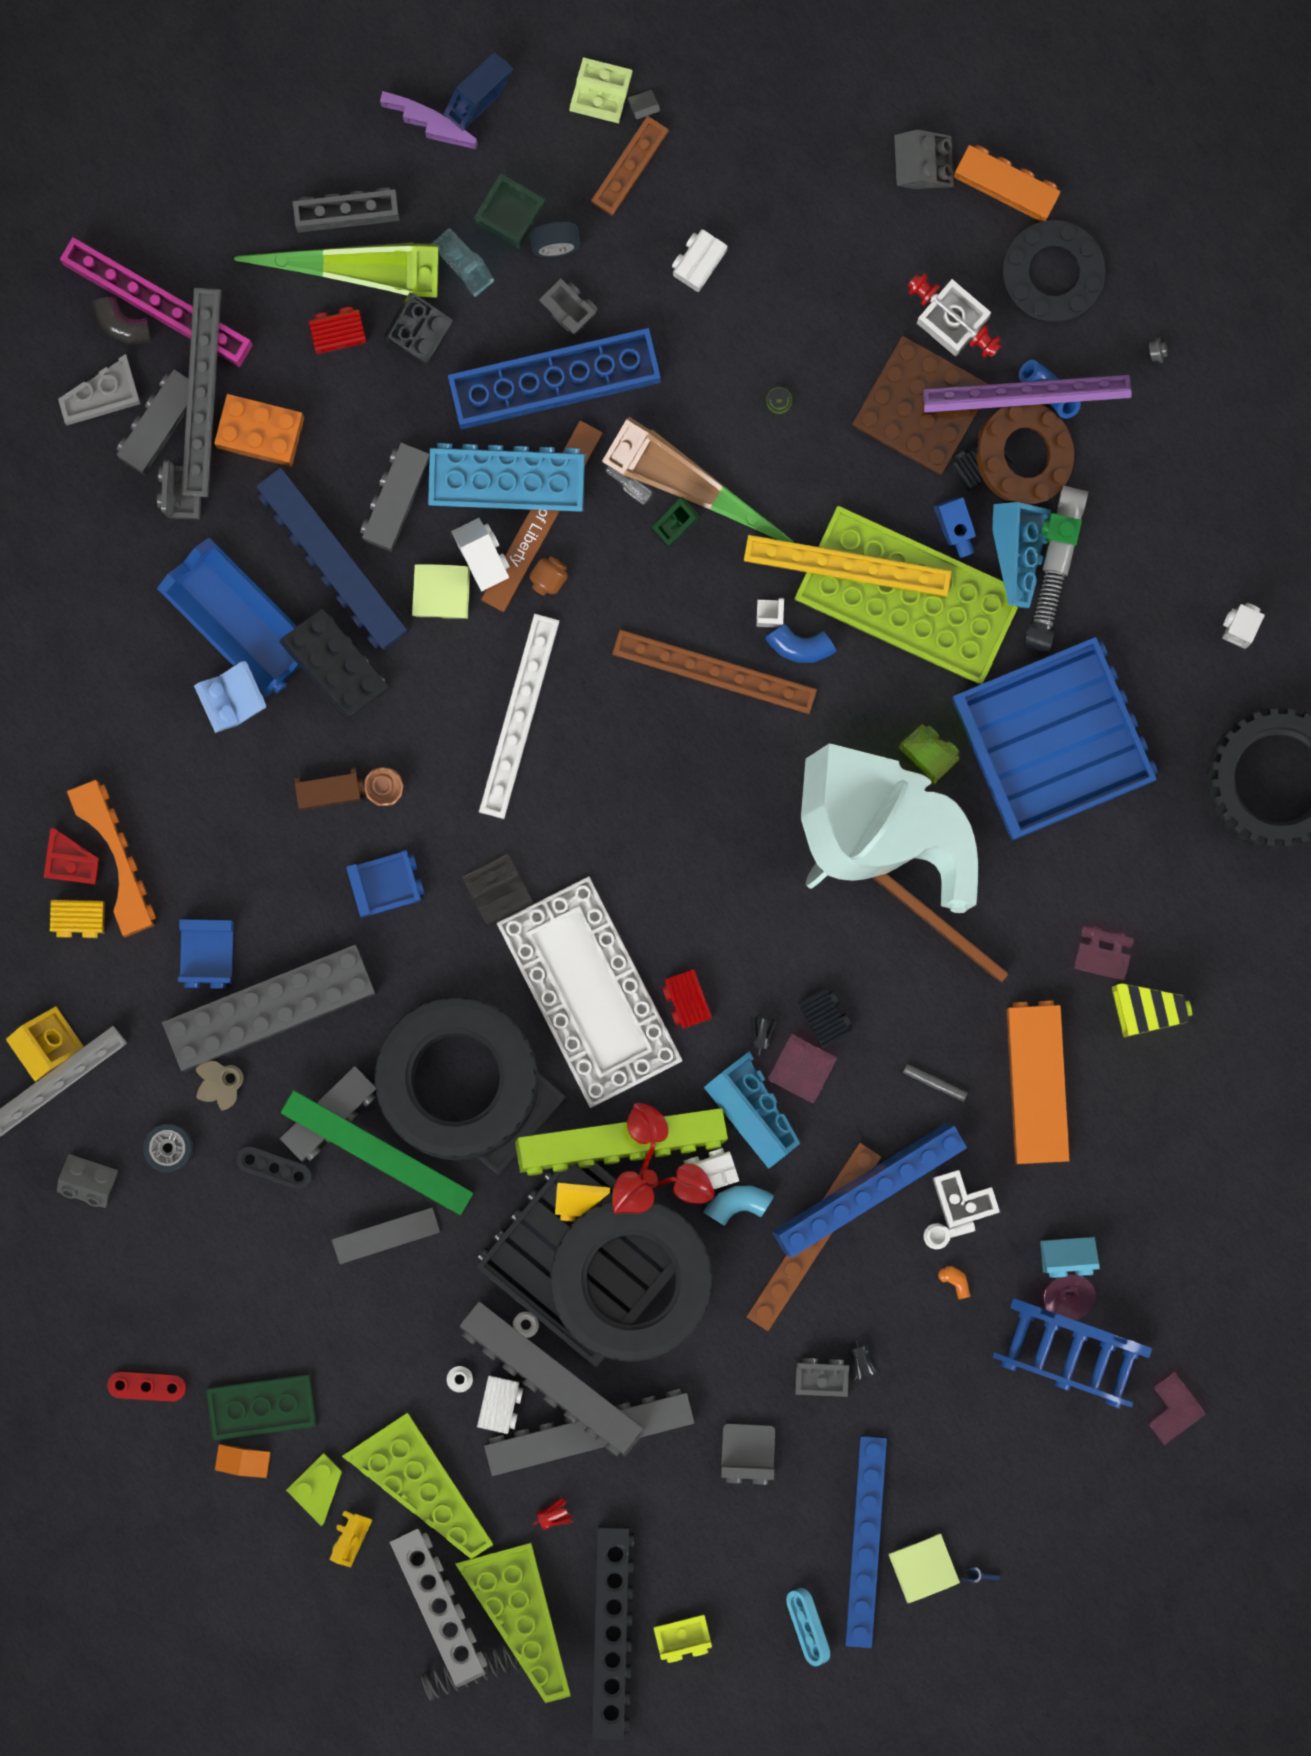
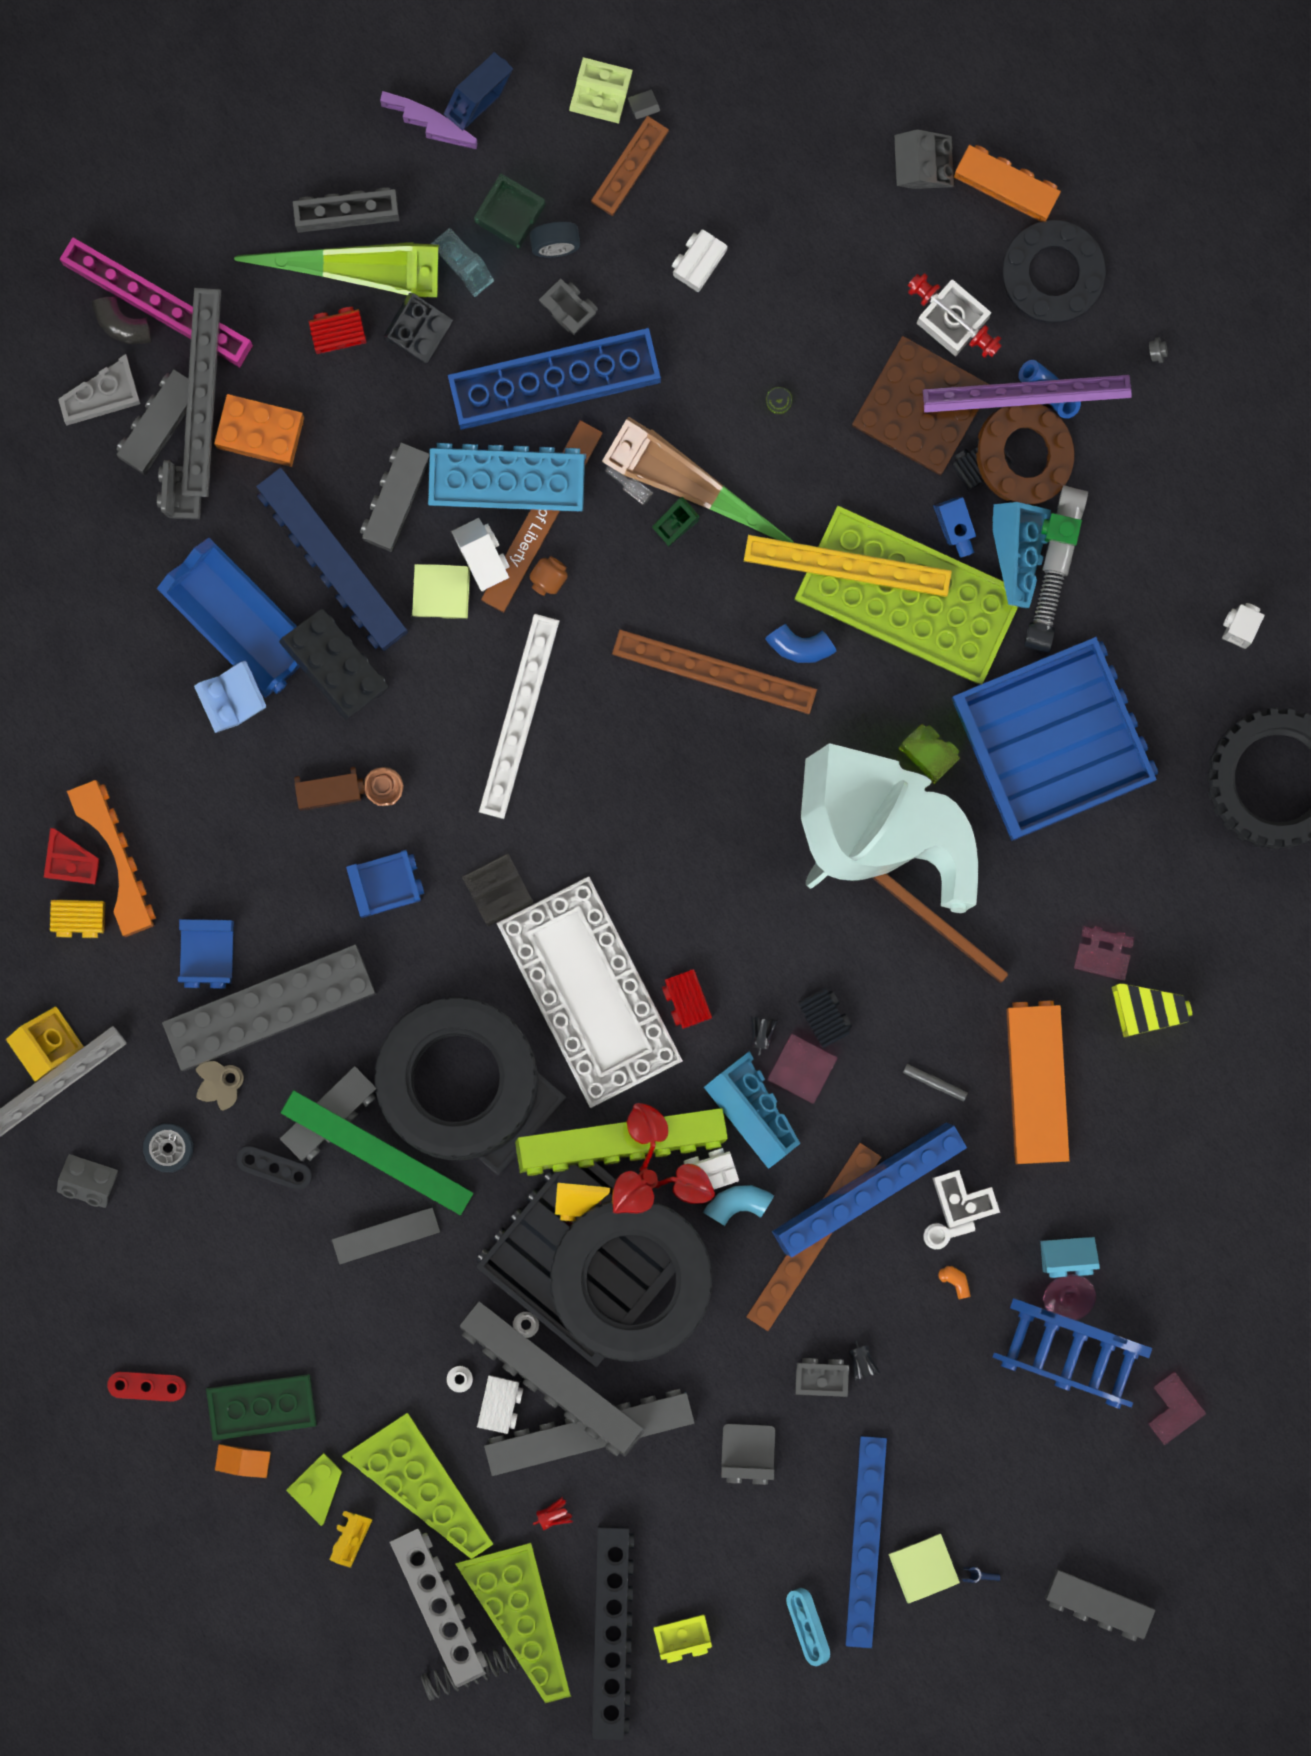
(770, 613): white panel -> none
(1099, 1604): none -> dark grey brick

